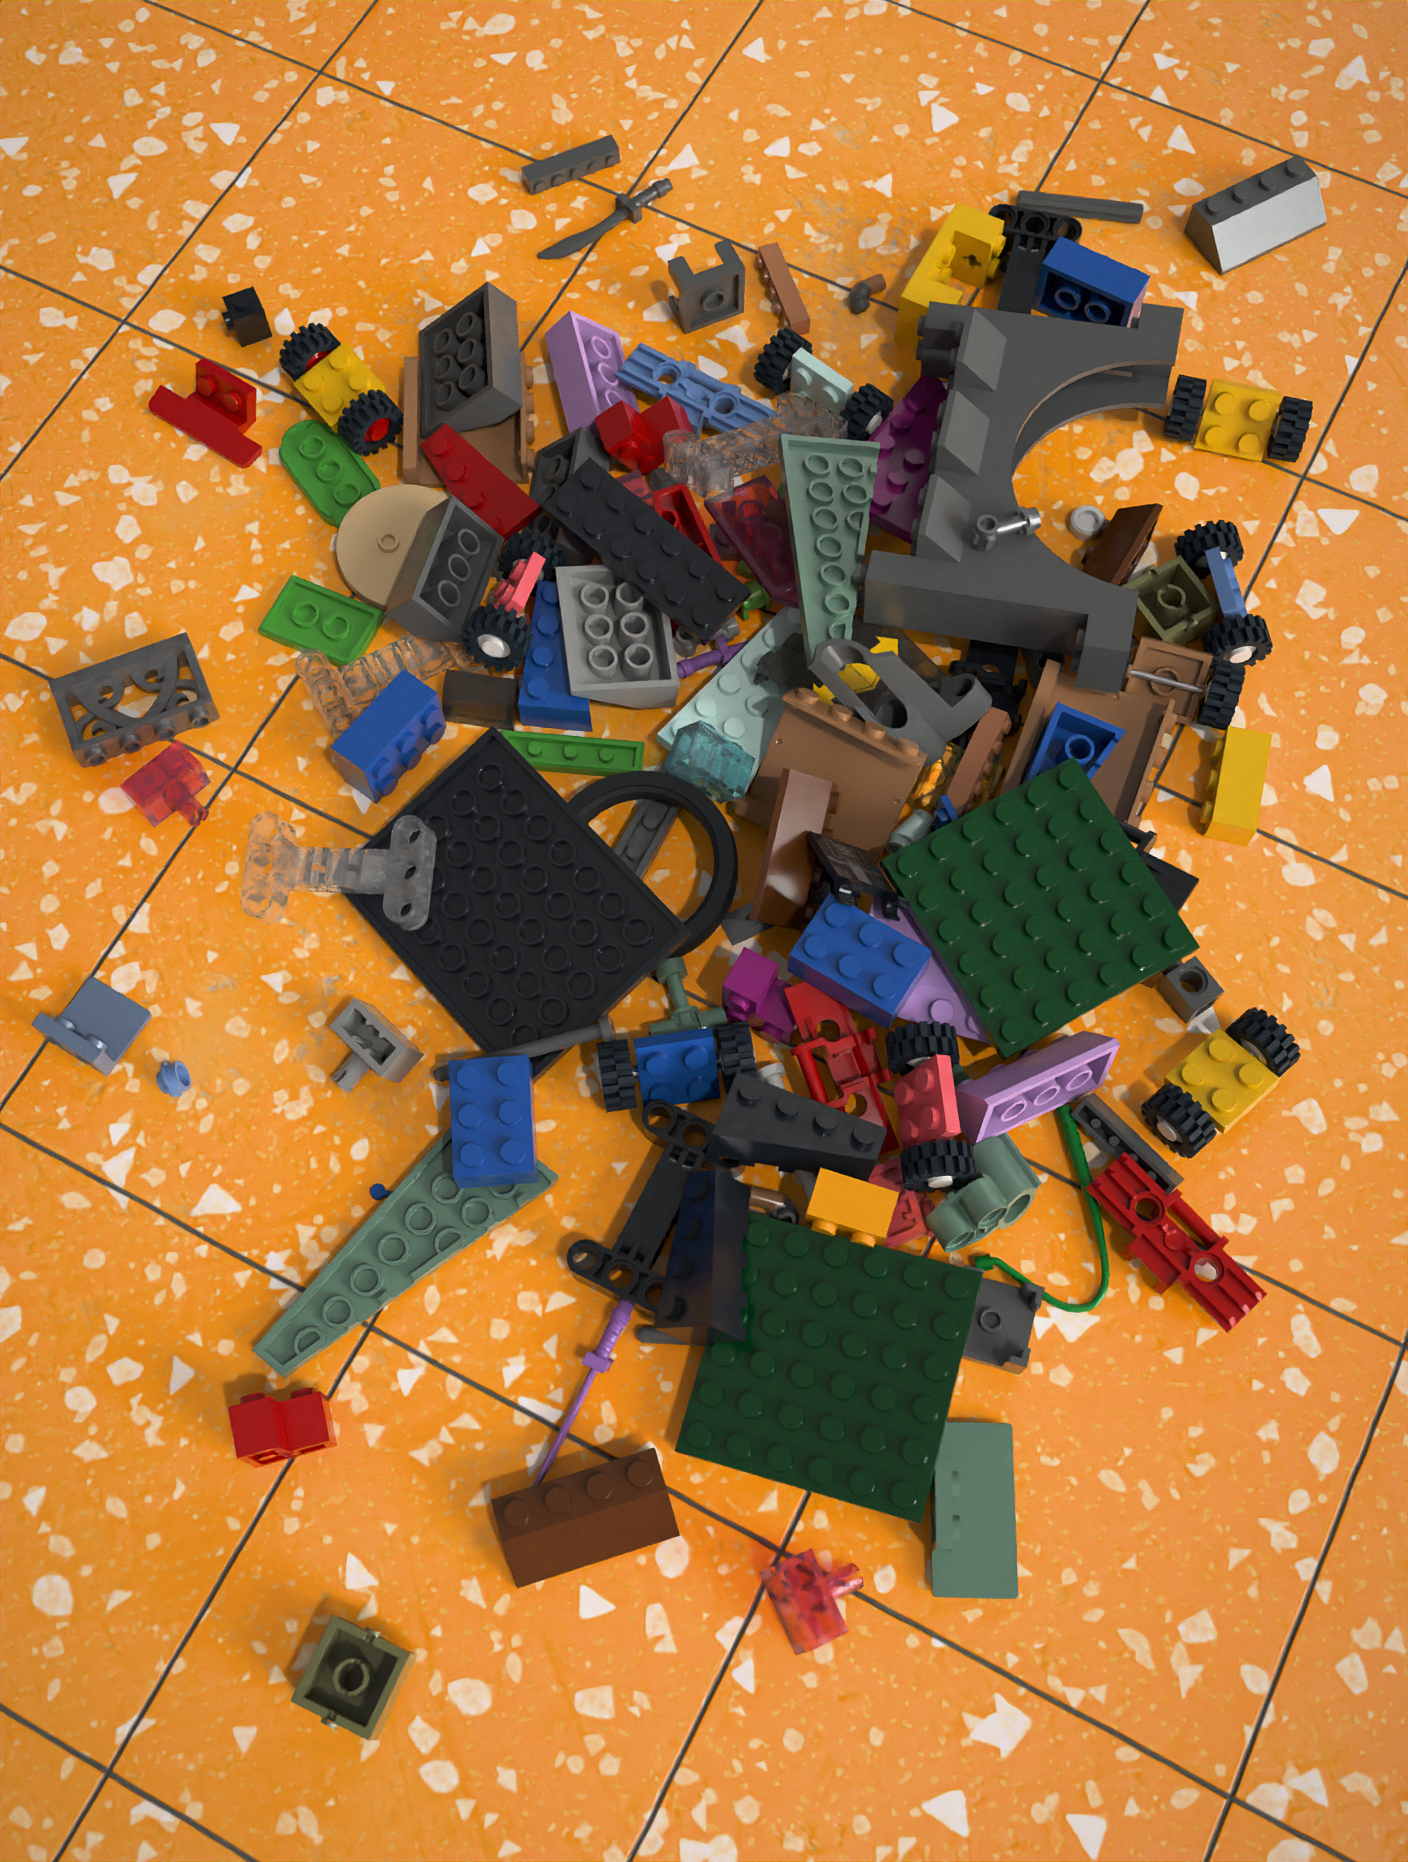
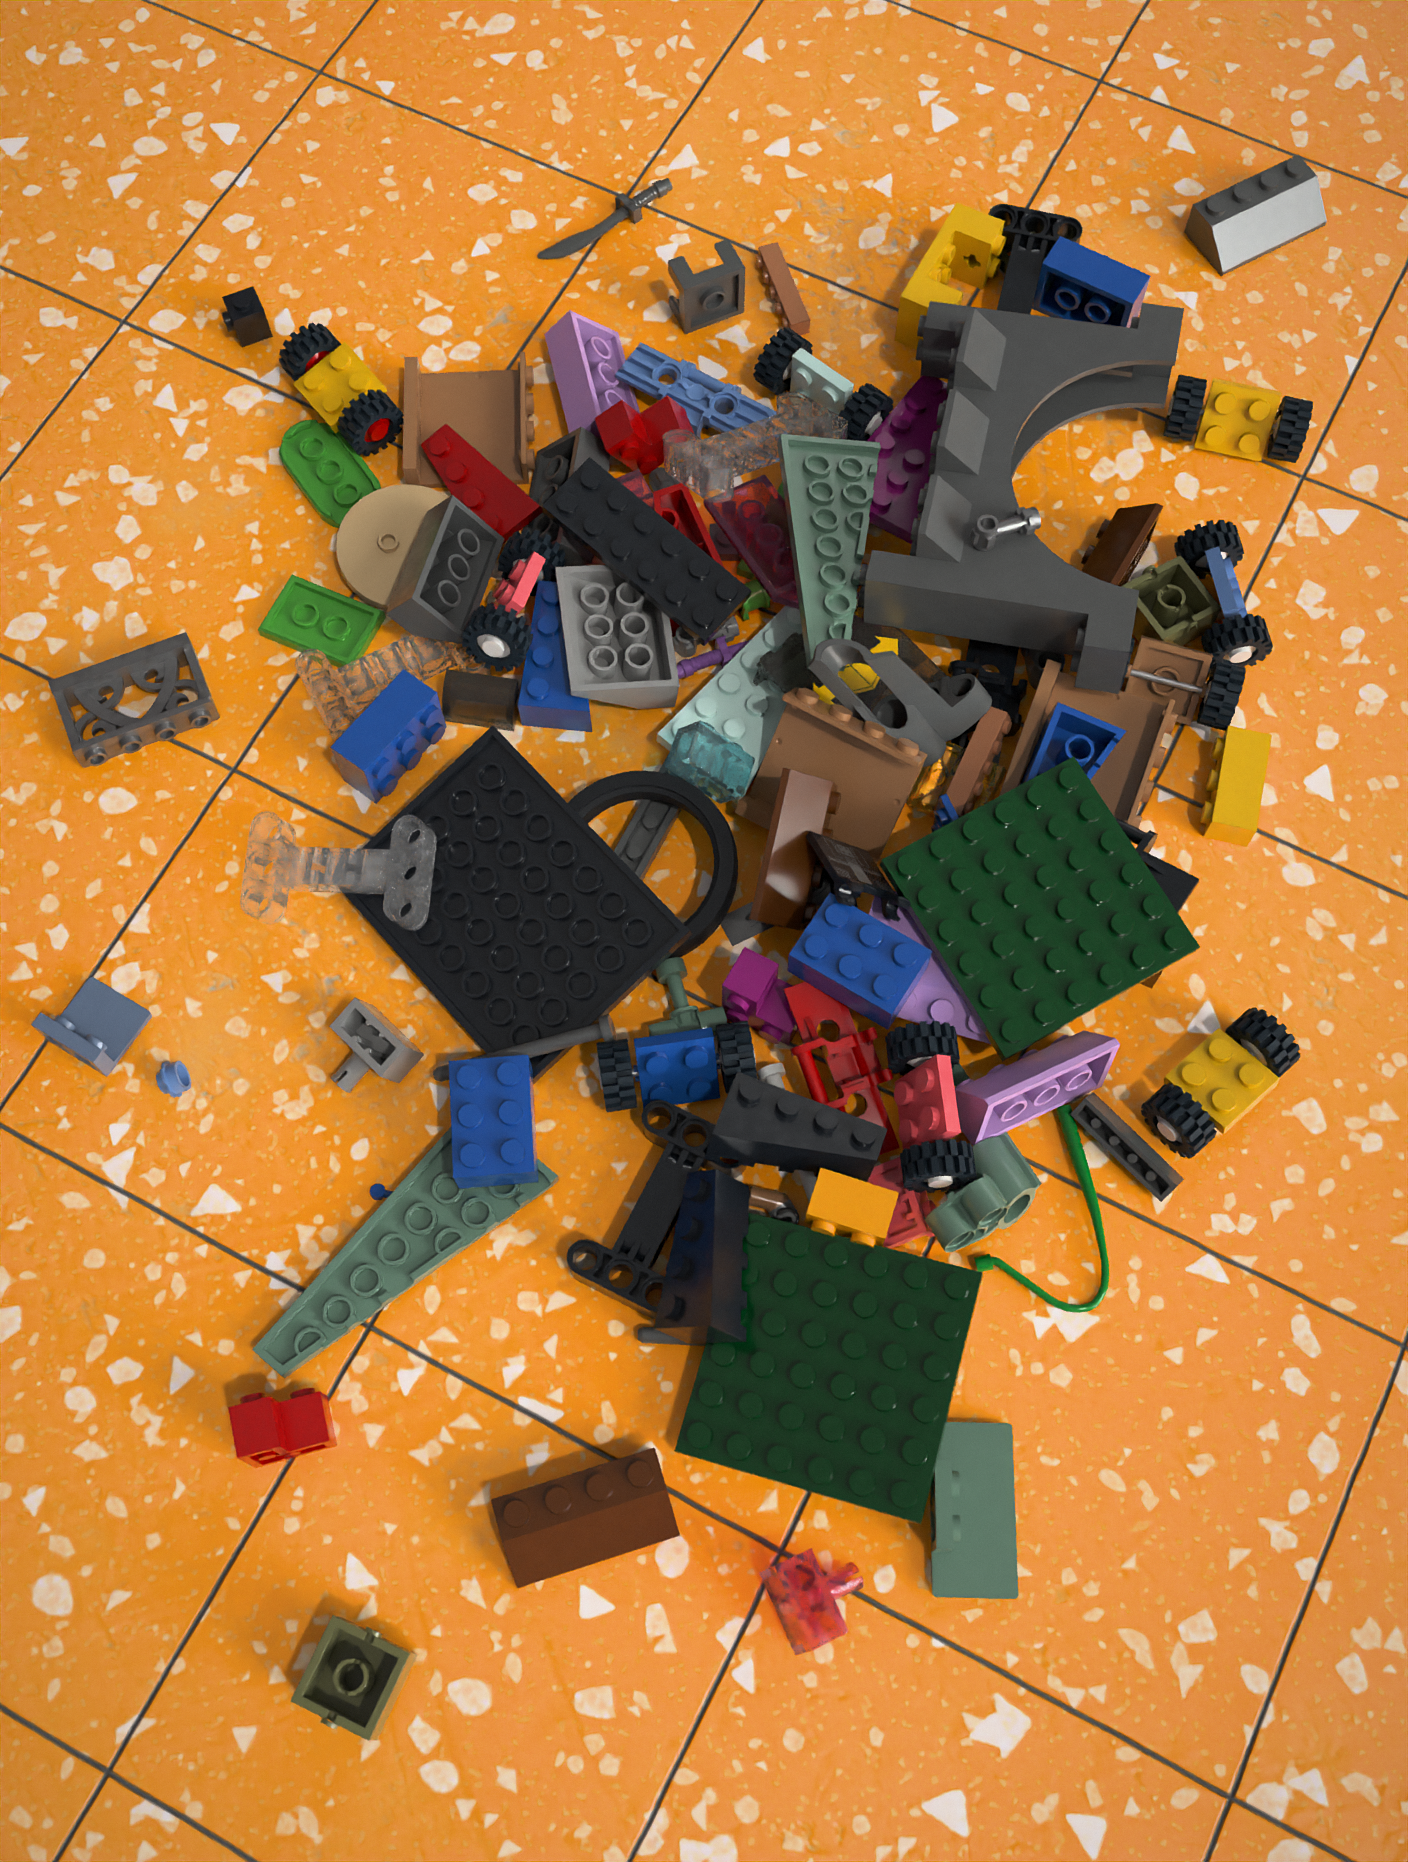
(168, 785): clear pink brick -> none
(214, 413): red plate -> none
(471, 363): dark grey slope -> none
(571, 165): dark grey piece -> none
(577, 753): bright green tile -> none
(598, 1361): medium lavender sword -> none
(865, 288): dark grey arm -> none
(909, 831): light aqua cone -> none
(1003, 1324): dark grey panel -> none
(1081, 206): dark grey axle -> none
(1086, 522): white tile -> none
(1168, 1249): red piece -> none
(1185, 1003): dark grey brick -> none

